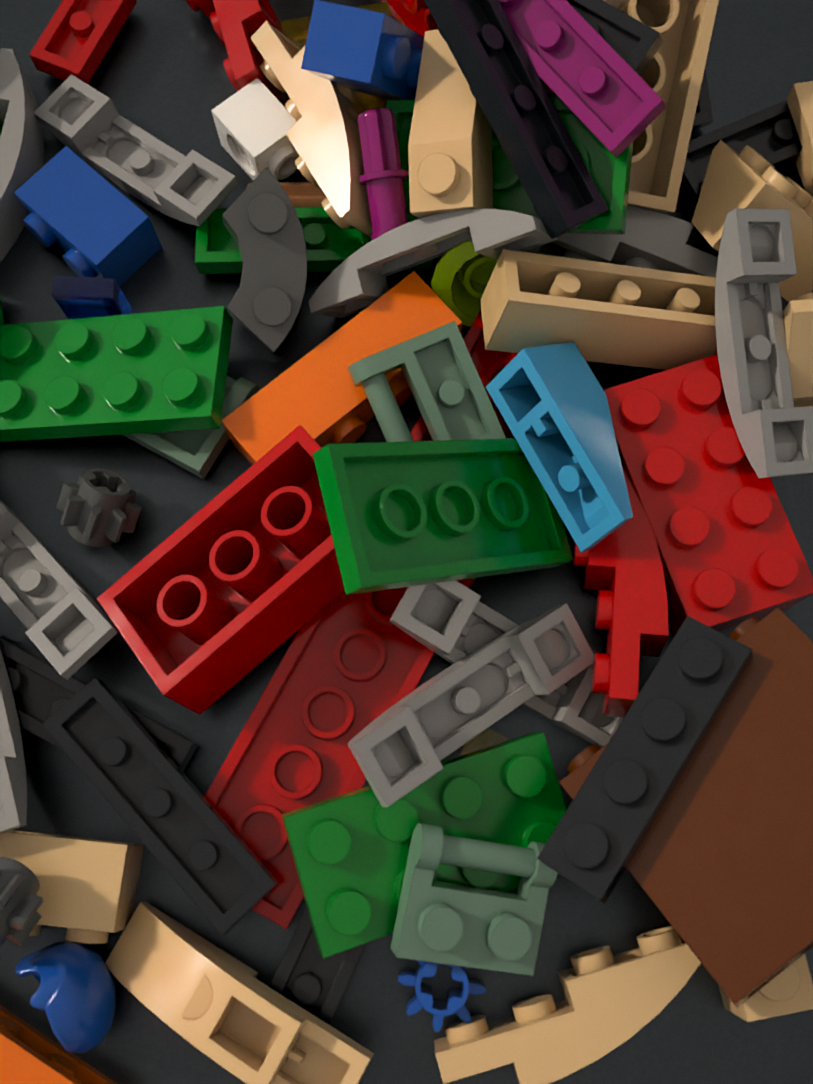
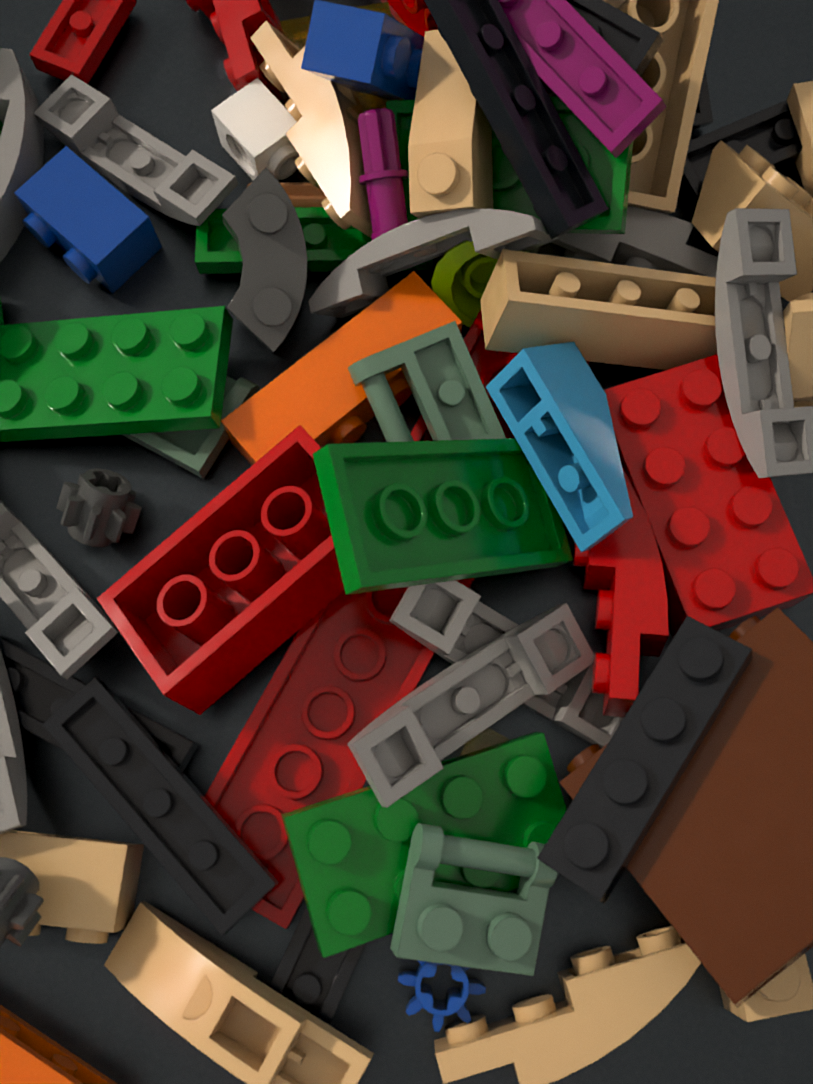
(73, 992): blue hair -> none
(89, 297): clear blue tile -> none

